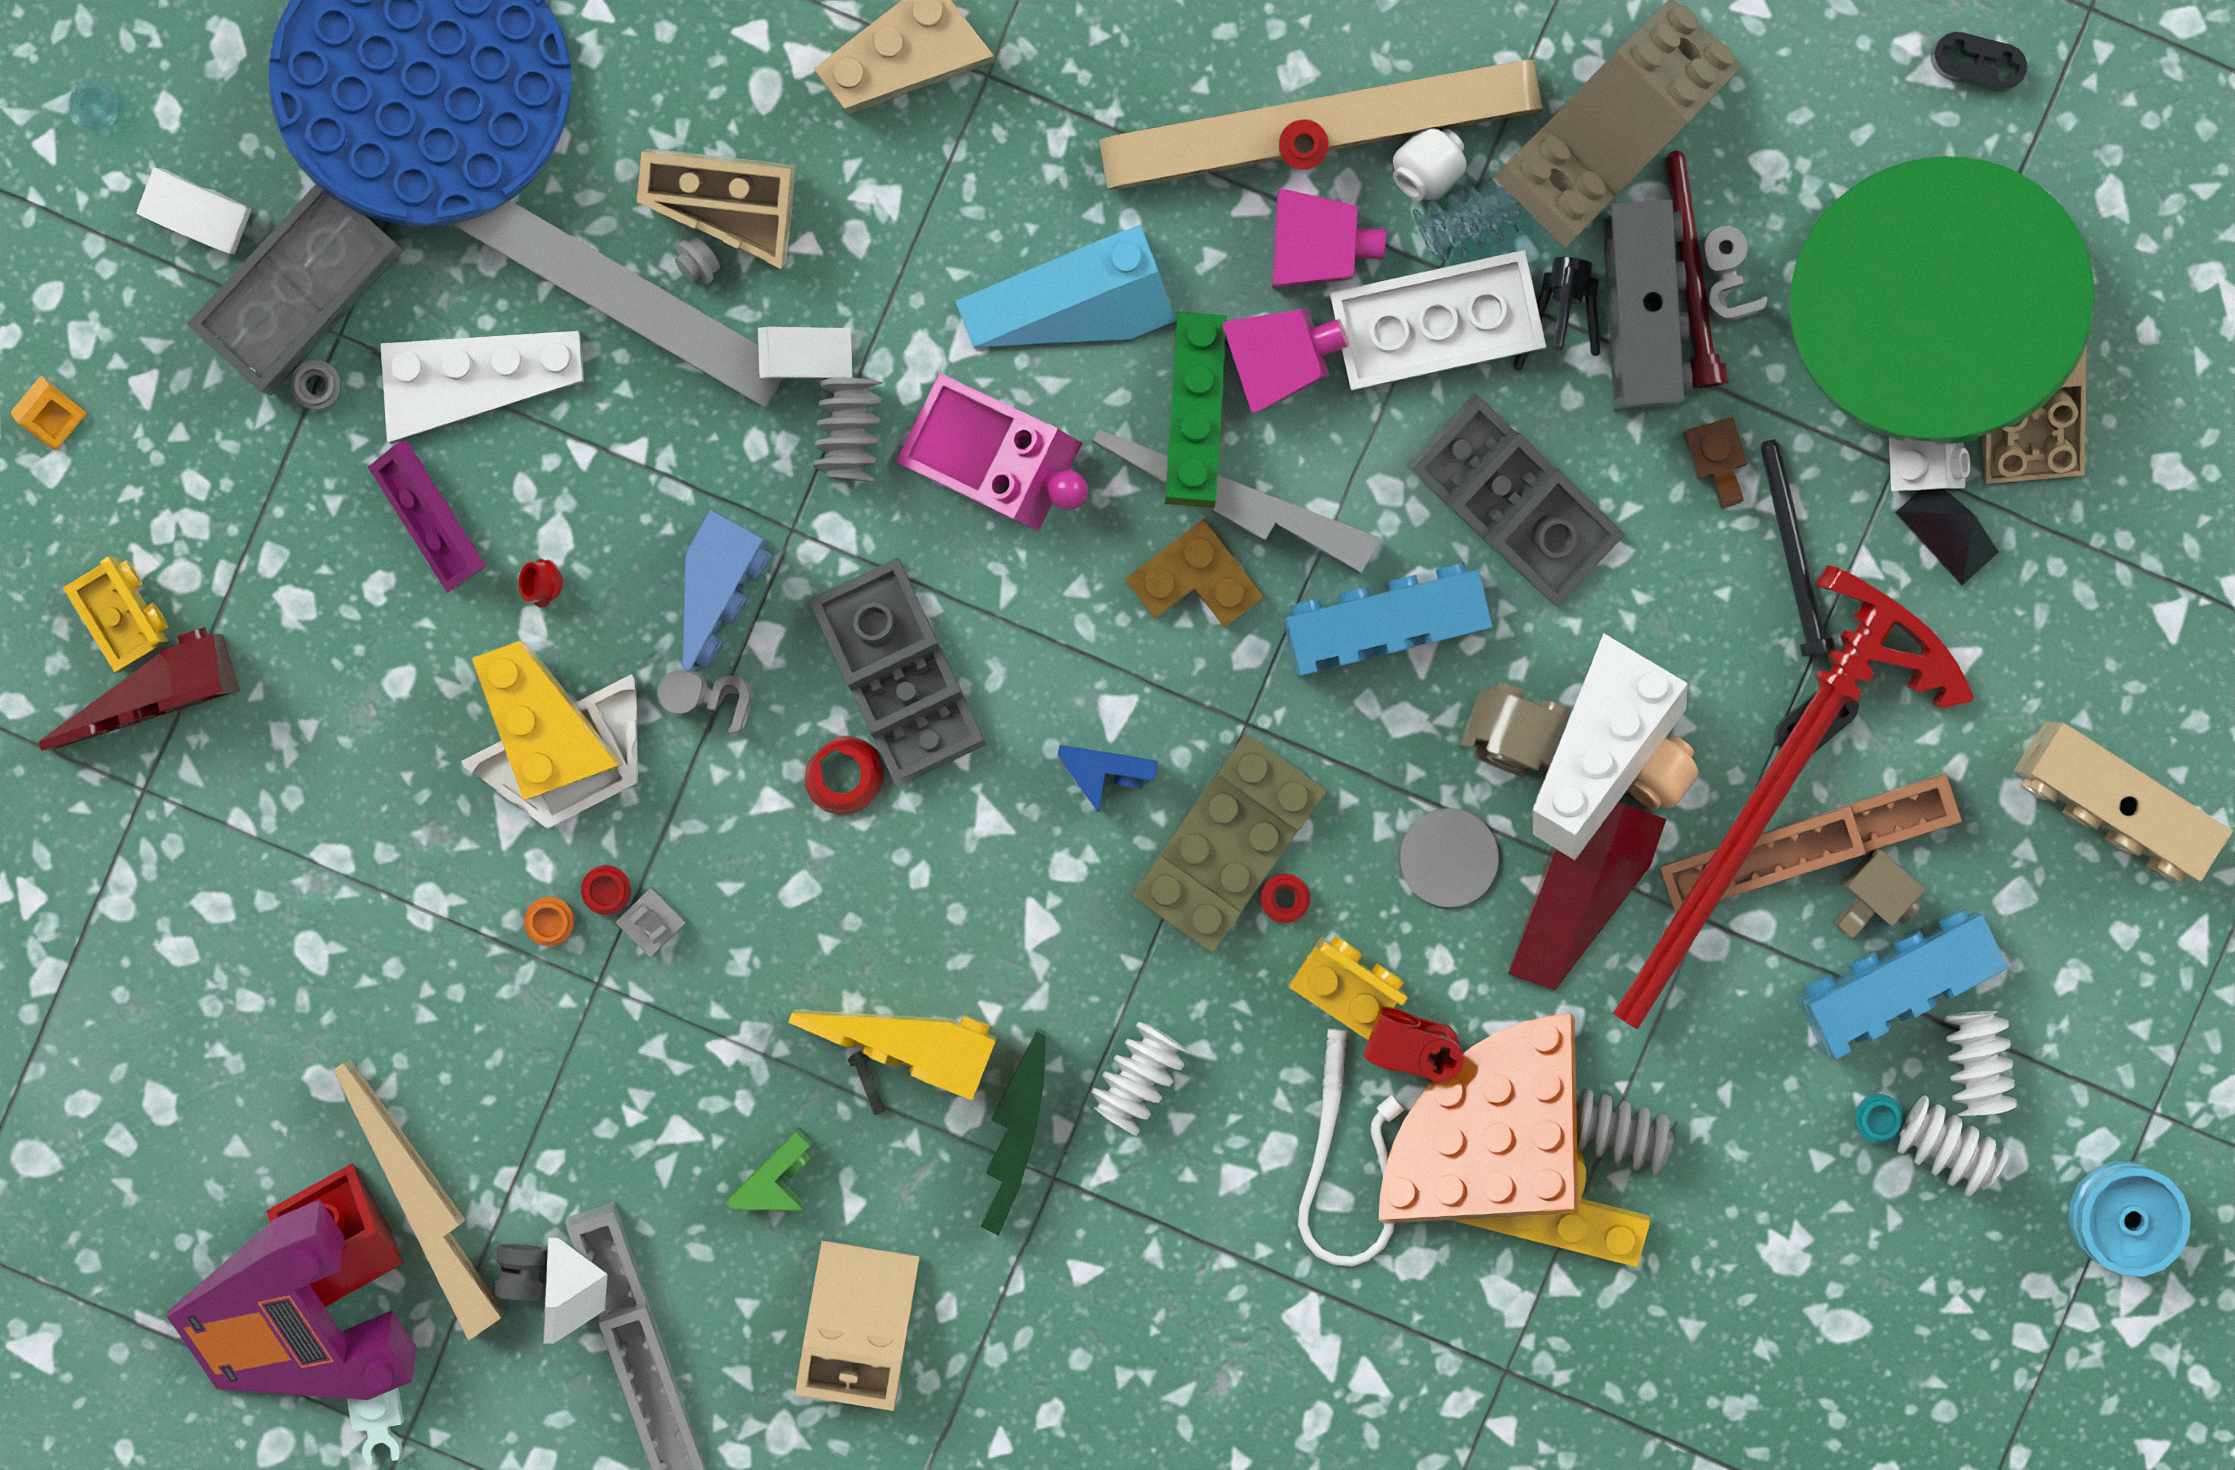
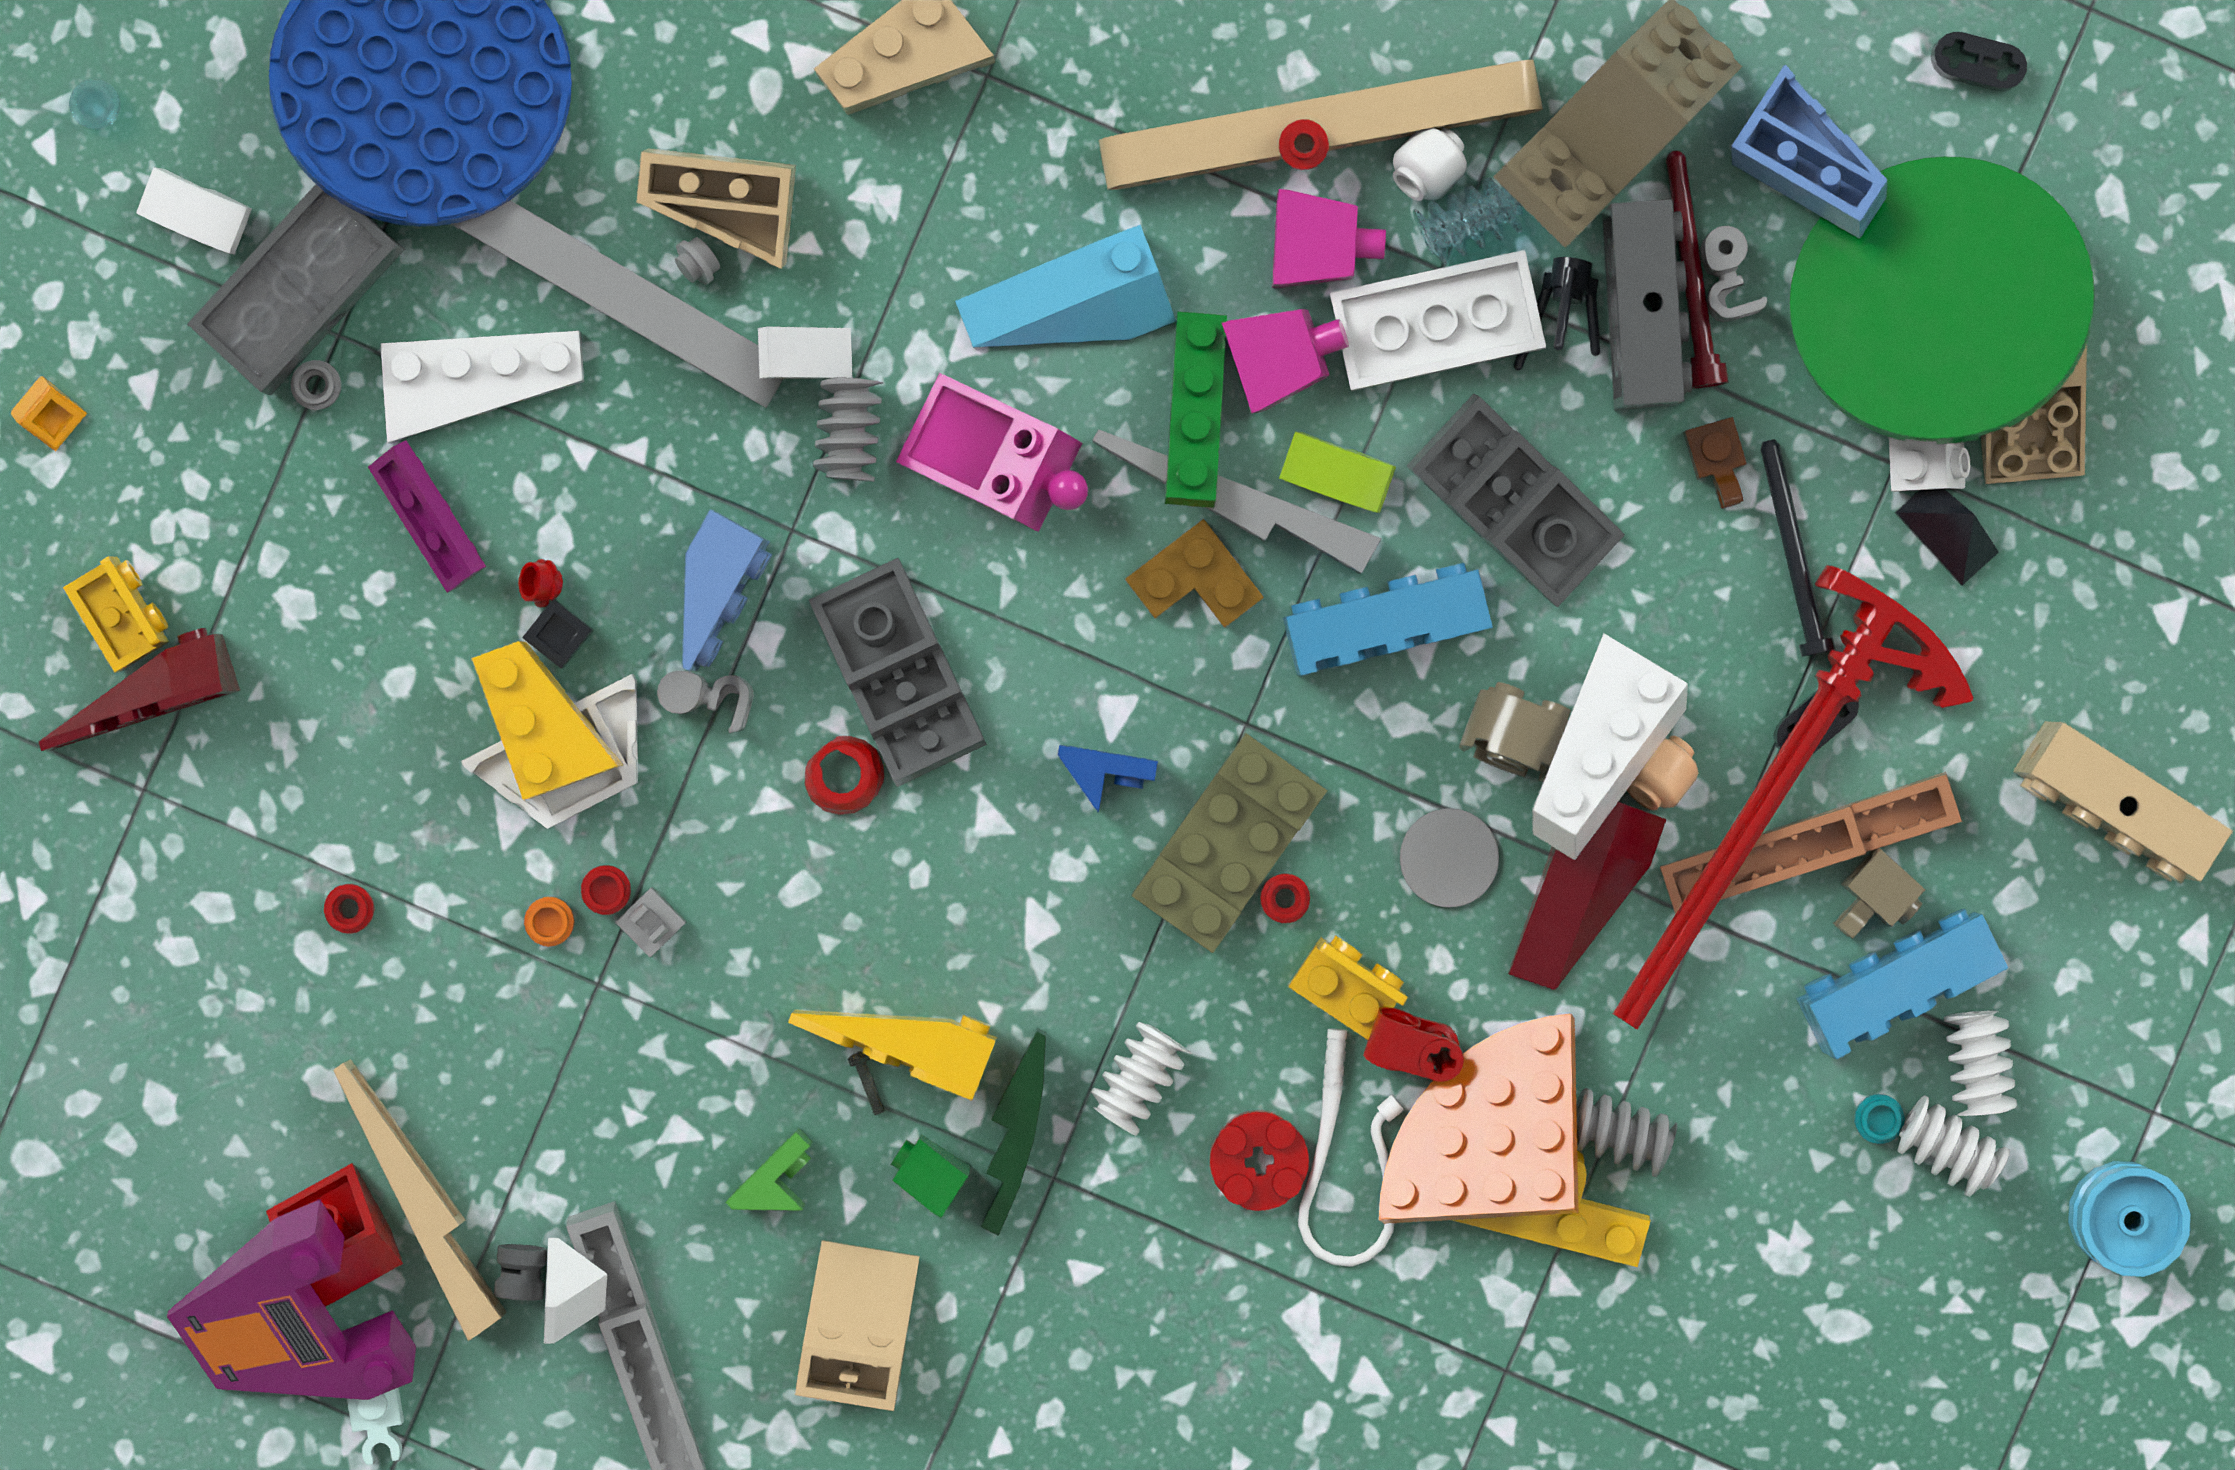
(334, 914): none -> red plate
(557, 633): none -> black plate
(929, 1174): none -> green slope
(1277, 1138): none -> red plate
(1337, 472): none -> lime slope
(1808, 158): none -> medium blue wedge

